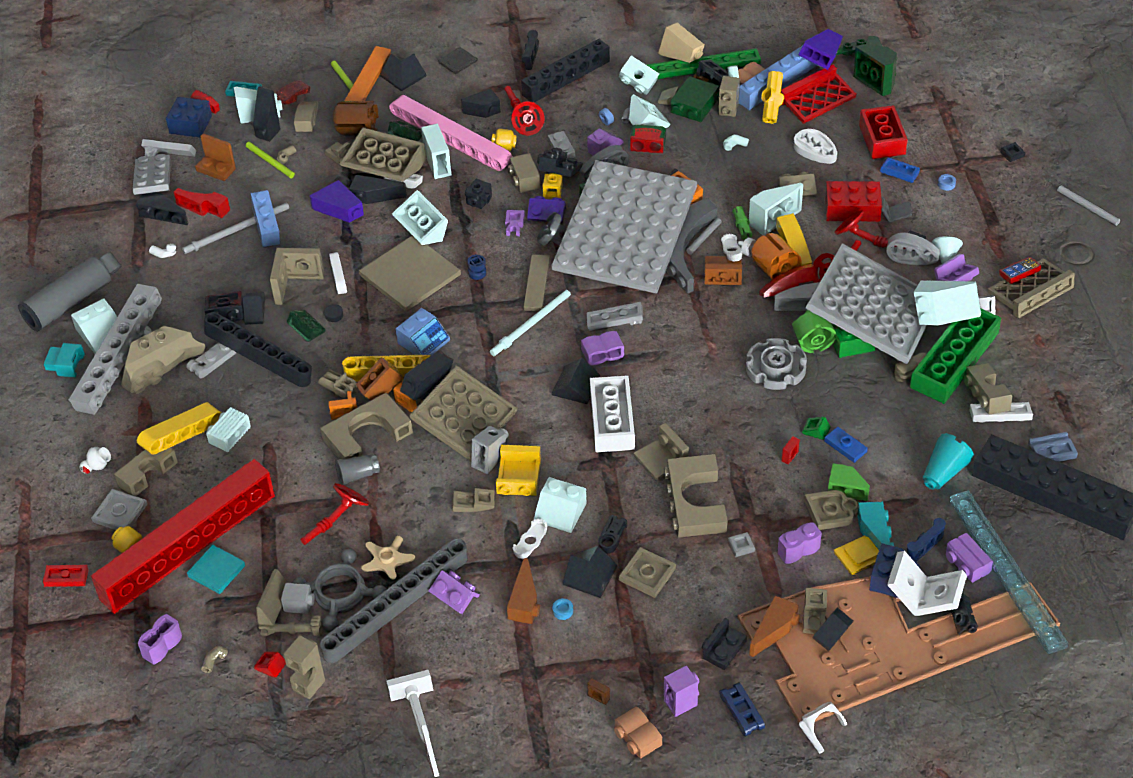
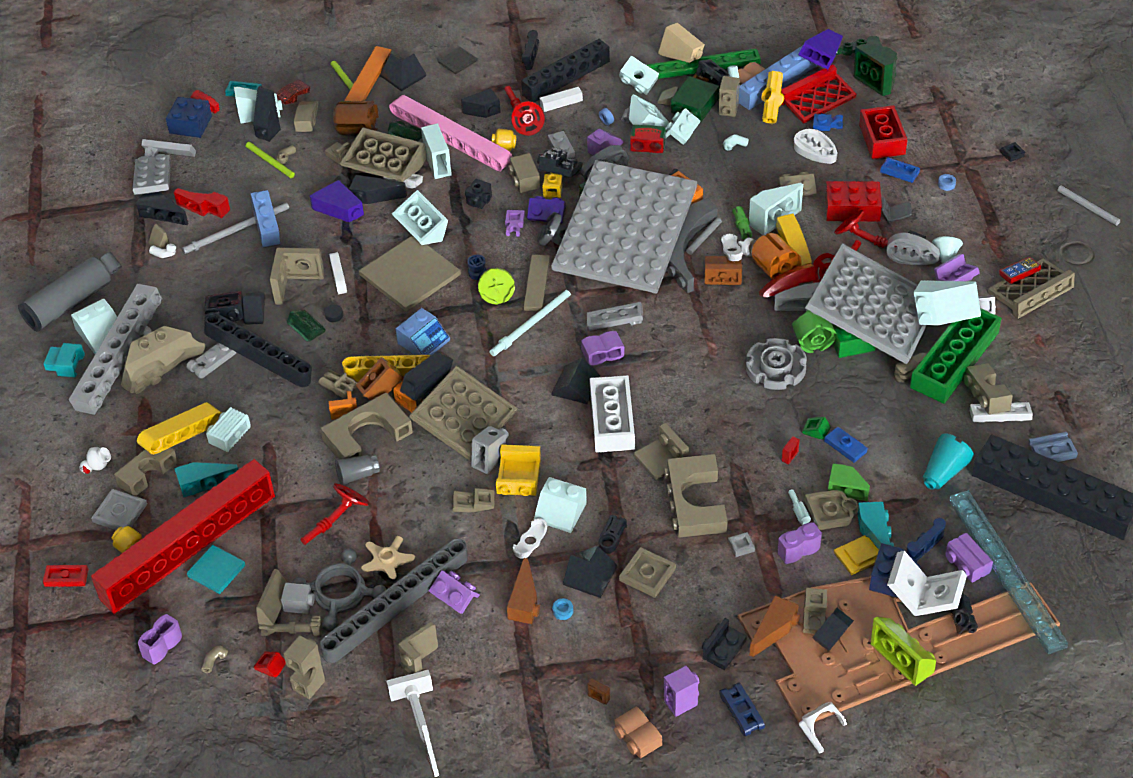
(158, 237): none -> dark tan slope
(202, 476): none -> teal slope
(218, 158): dark orange bracket -> none
(417, 647): none -> dark tan bracket
(496, 285): none -> tile
(561, 99): none -> white piece
(683, 126): none -> light aqua bracket
(799, 509): none -> light aqua axle
(825, 122): none -> blue plate
(902, 650): none -> lime slope

